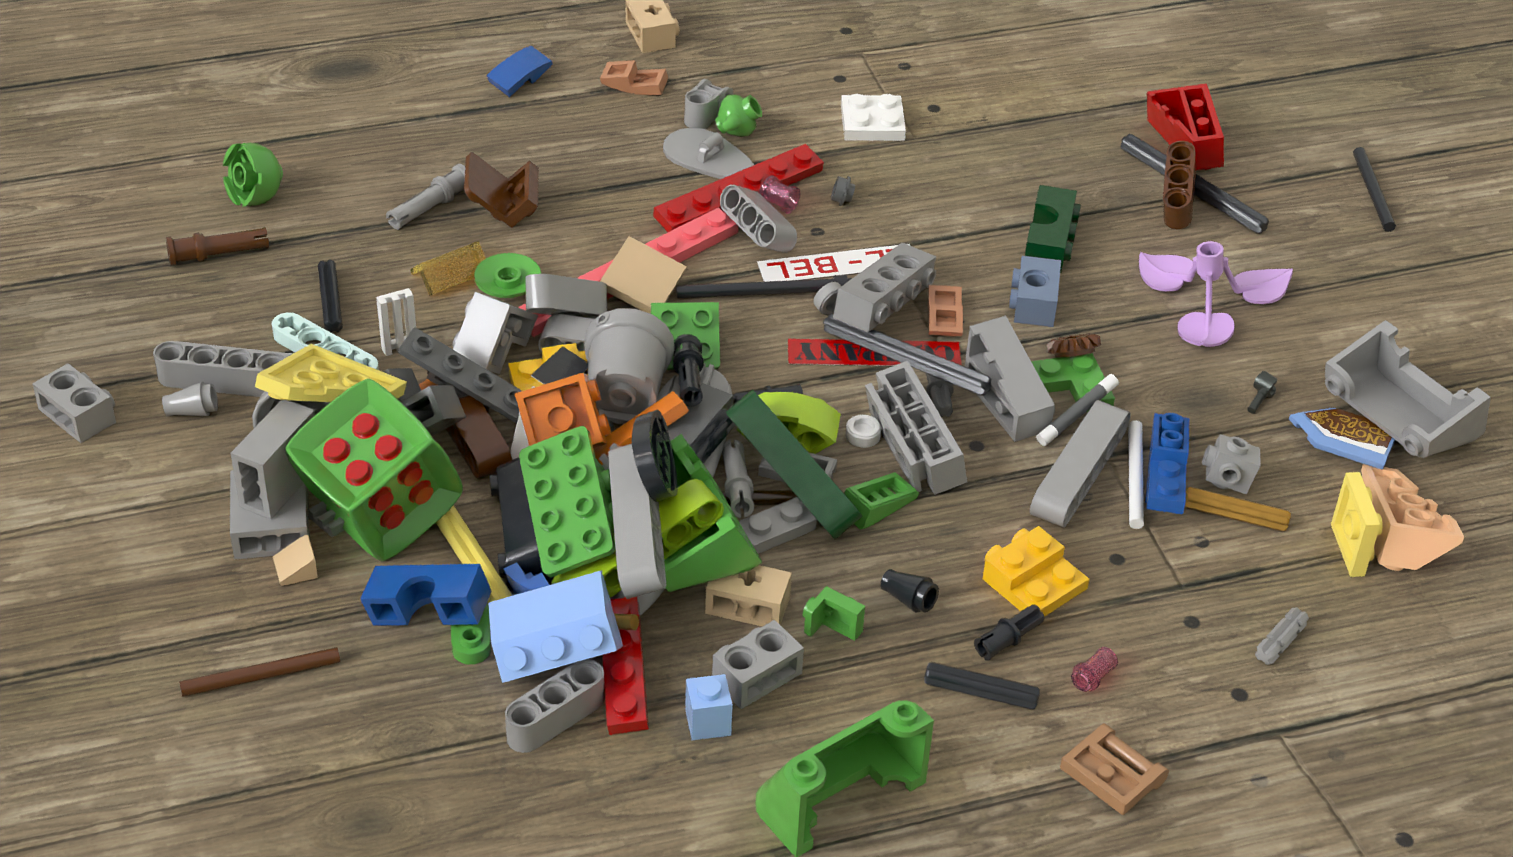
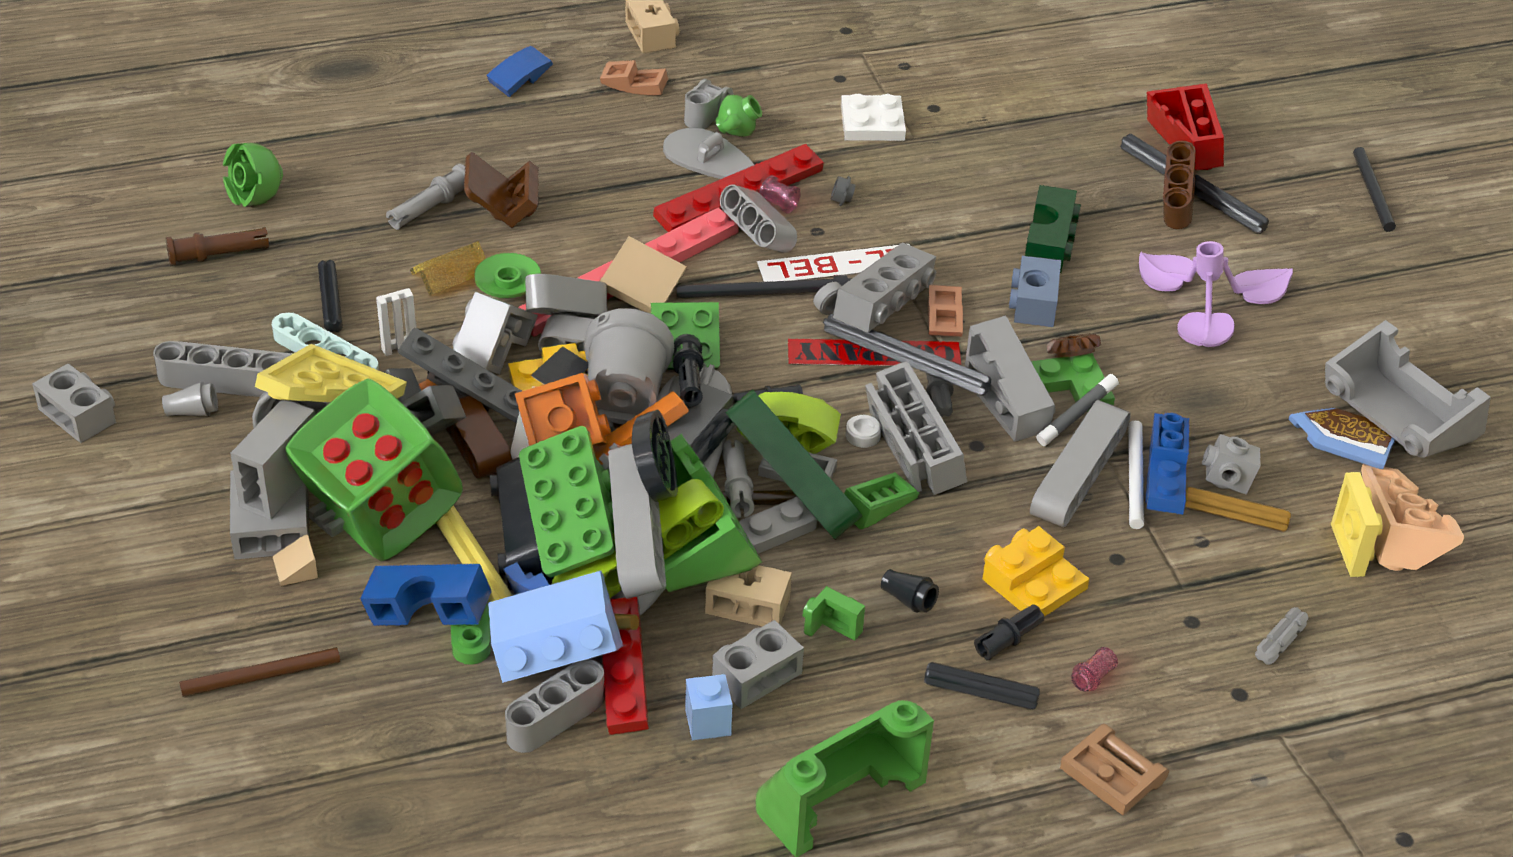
(1265, 385): pearl dark grey hand -> none

